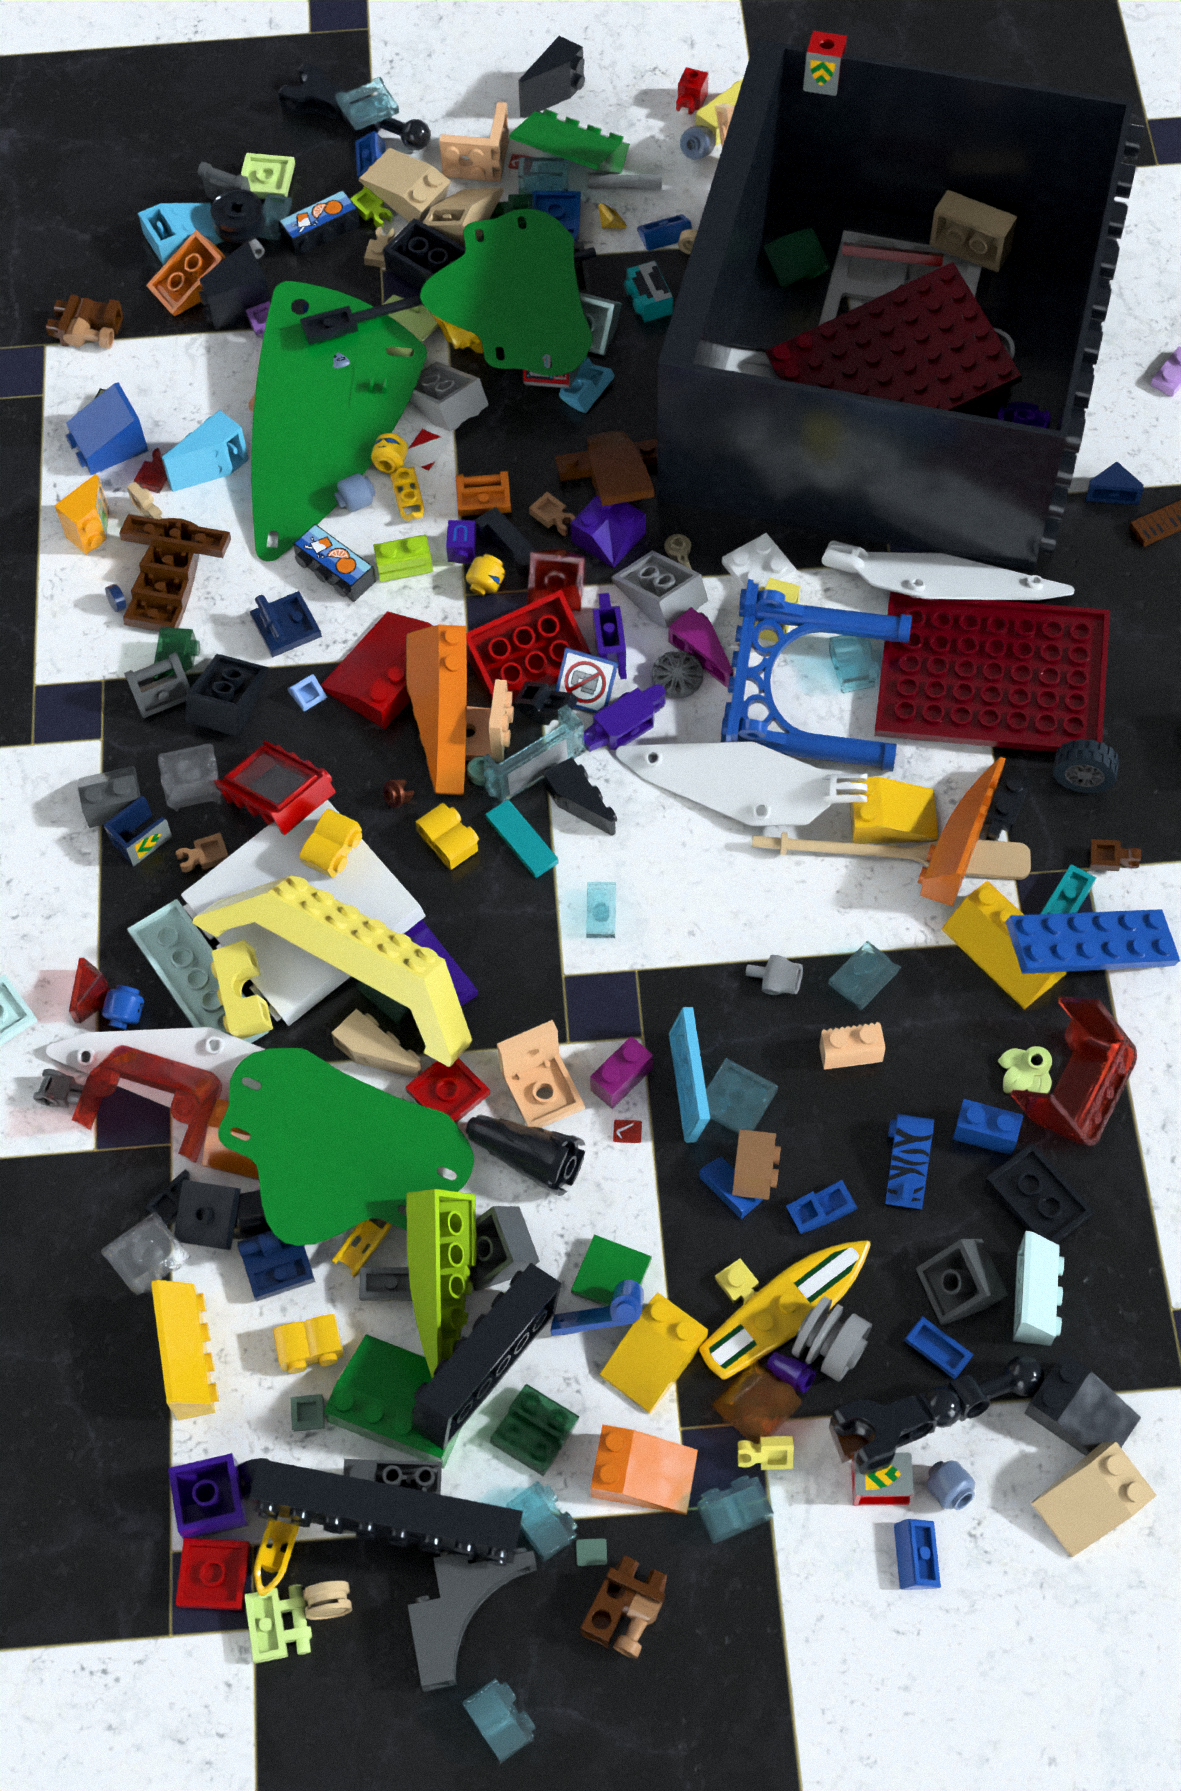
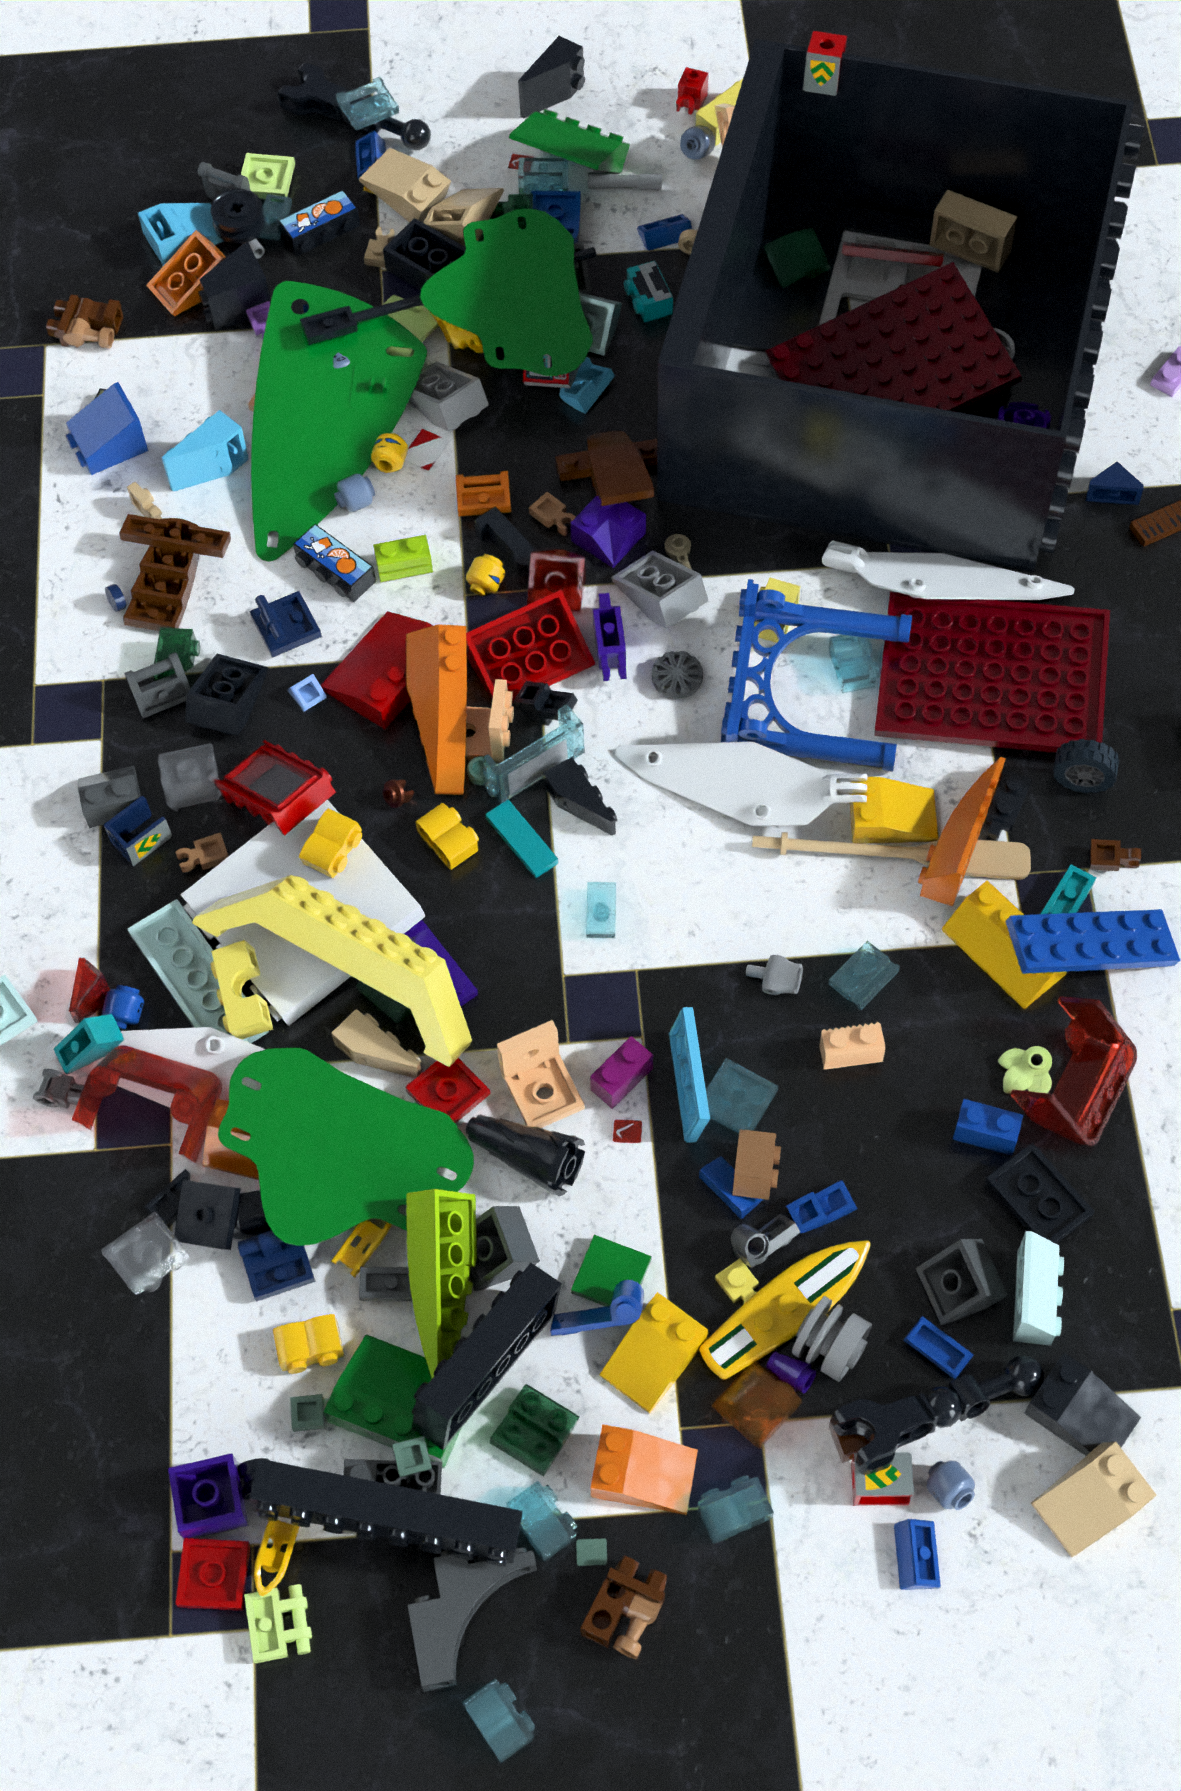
(85, 515): light orange slope -> none
(88, 1042): none -> teal slope
(152, 474): clear red plate -> none
(184, 1349): yellow slope -> none
(327, 1600): tan wheel -> none
(372, 207): lime plate -> none
(409, 496): yellow piece -> none
(411, 1457): none -> sand green tile
(461, 541): dark purple brick -> none
(484, 154): light nougat bracket -> none
(588, 678): piece -> none
(610, 218): yellow slope -> none
(625, 719): dark purple hinge -> none
(696, 635): magenta slope -> none
(758, 562): white plate -> none
(764, 1241): none -> dark grey plate
(771, 1453): light yellow plate -> none
(909, 1160): blue door -> none

